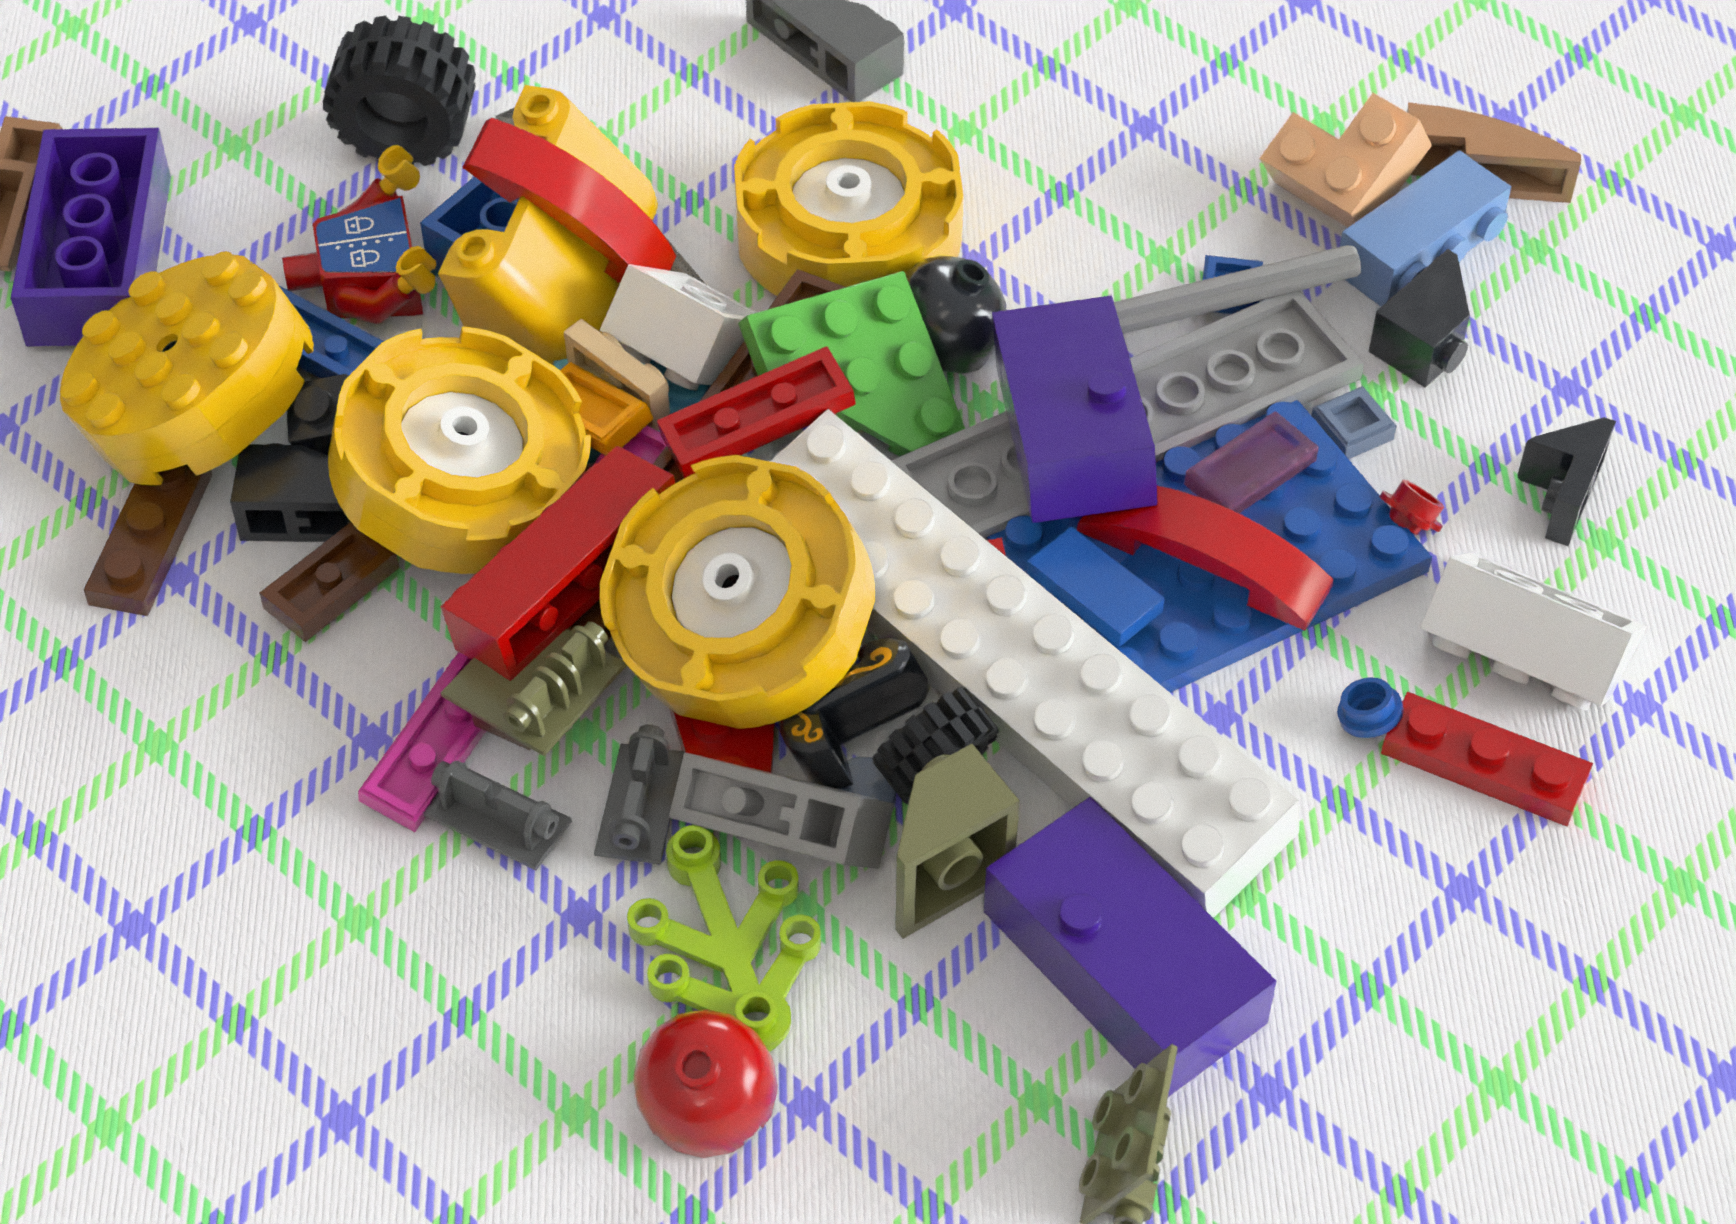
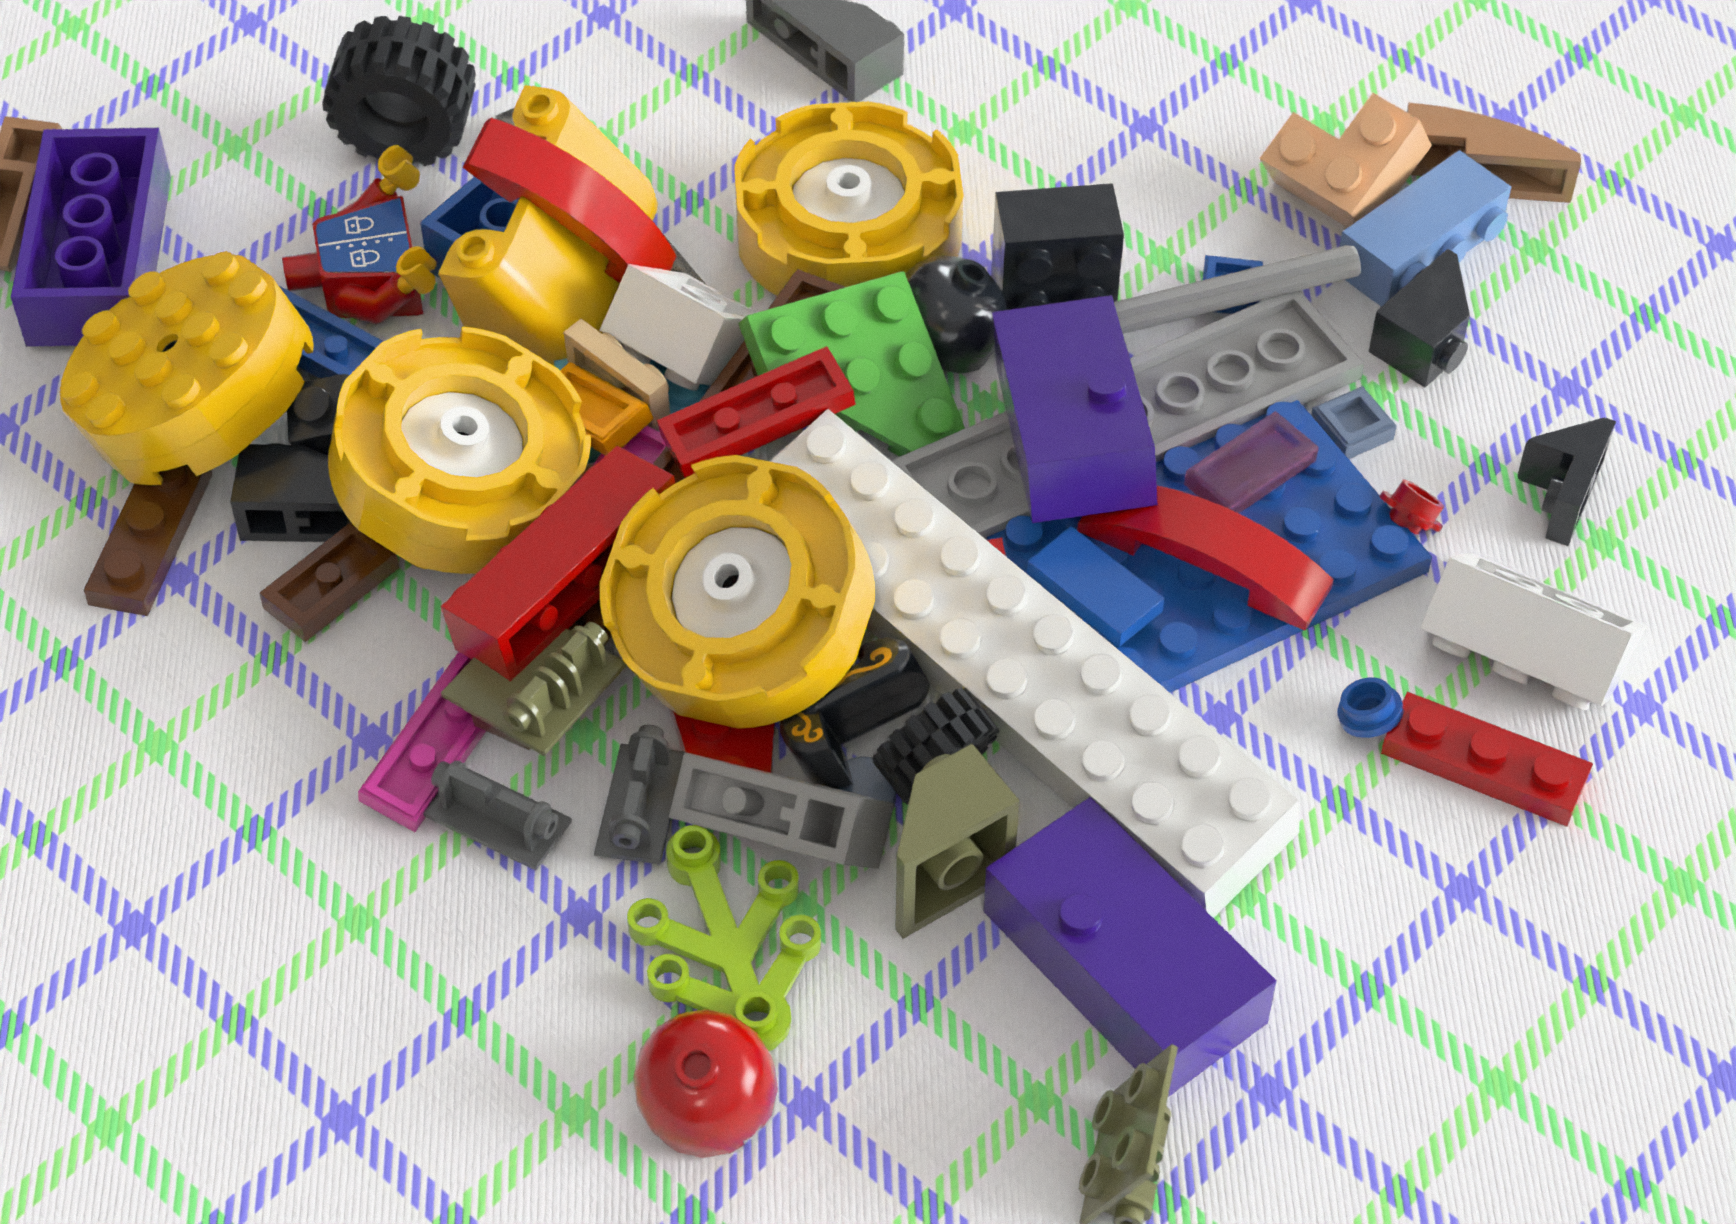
(1057, 244): none -> black brick

